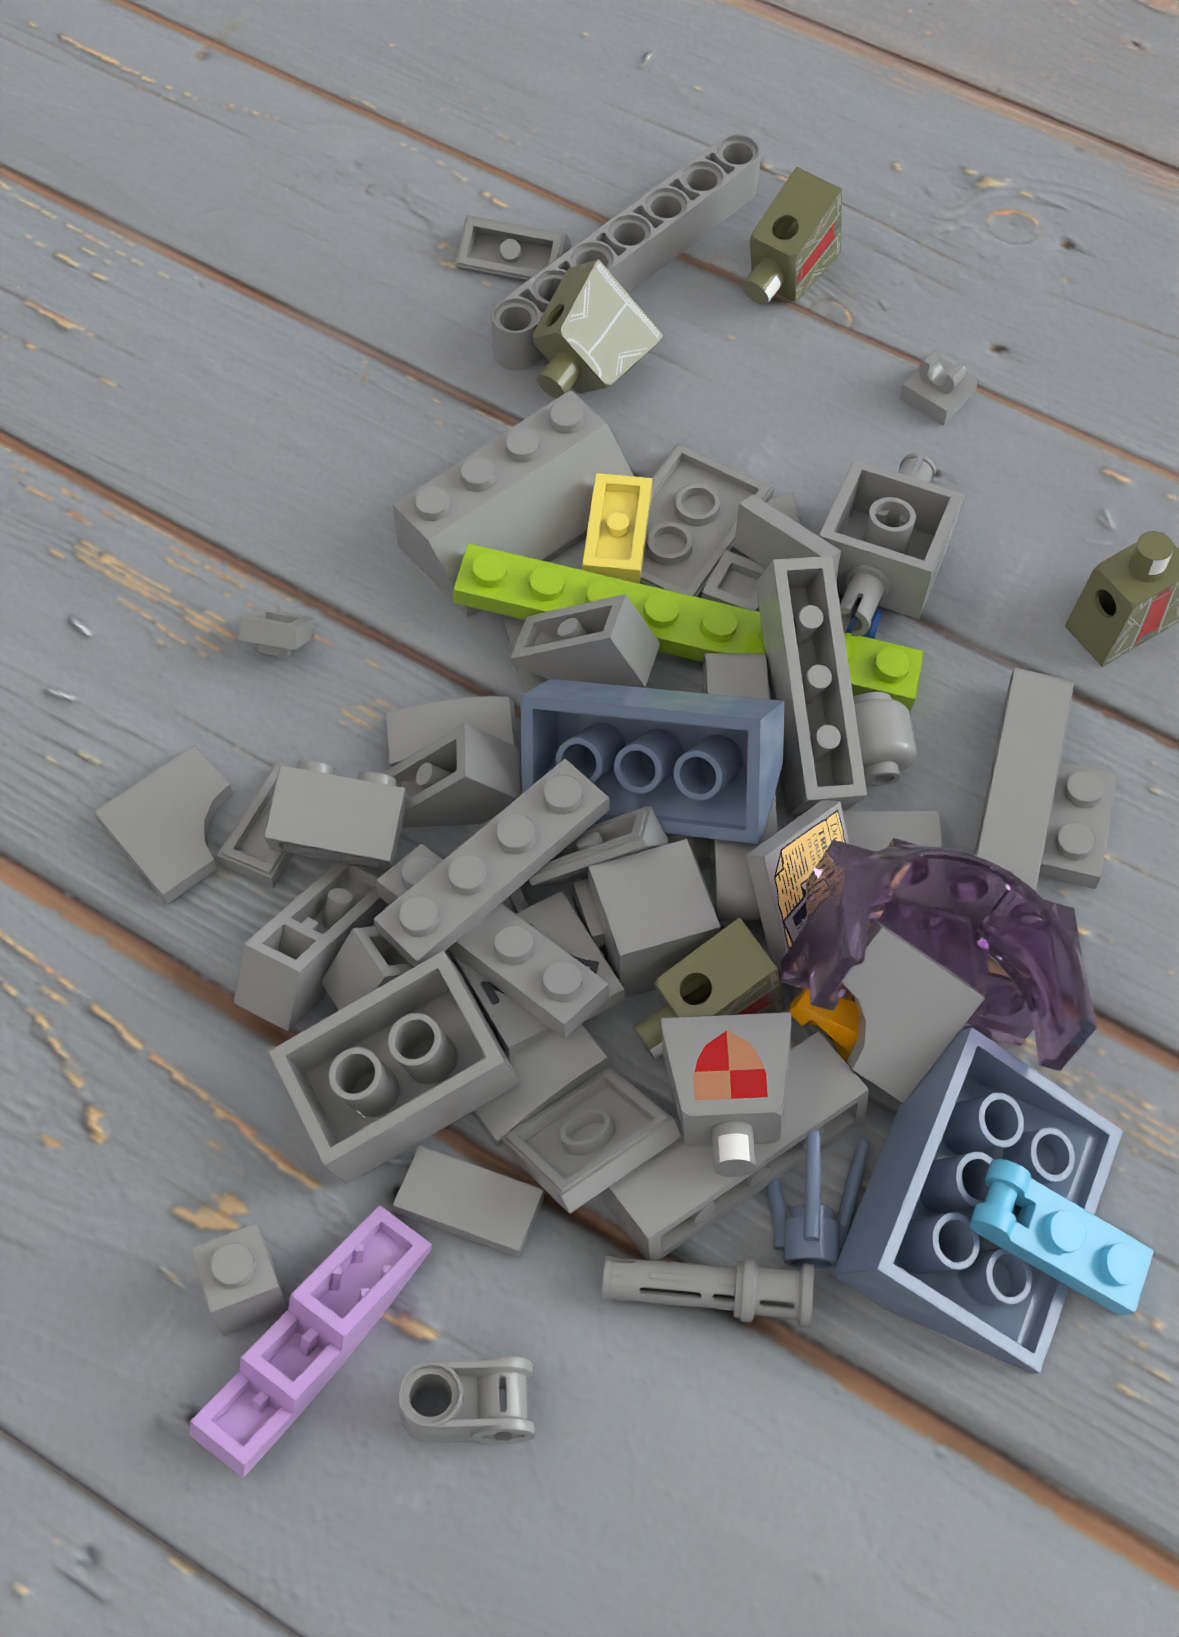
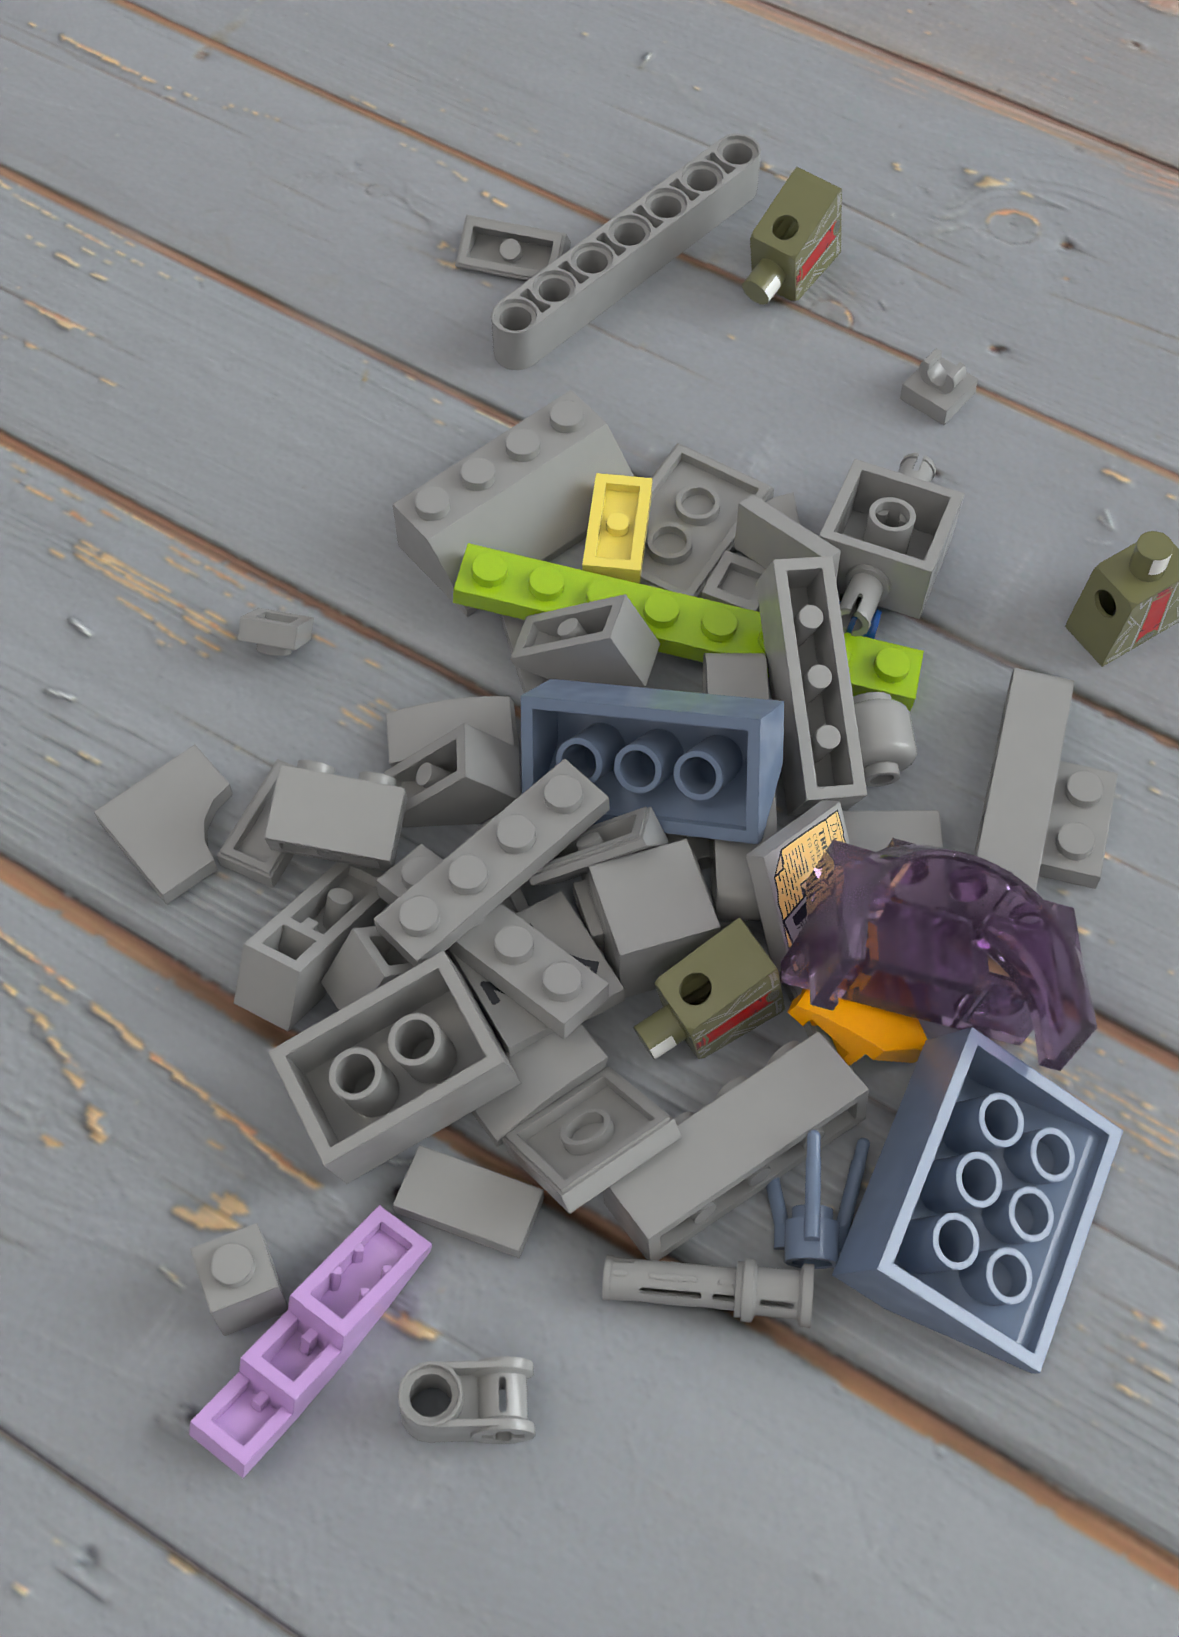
(591, 332): torso -> none
(728, 1082): light grey torso -> none
(906, 1012): light grey tile -> none
(1061, 1238): medium azure plate -> none

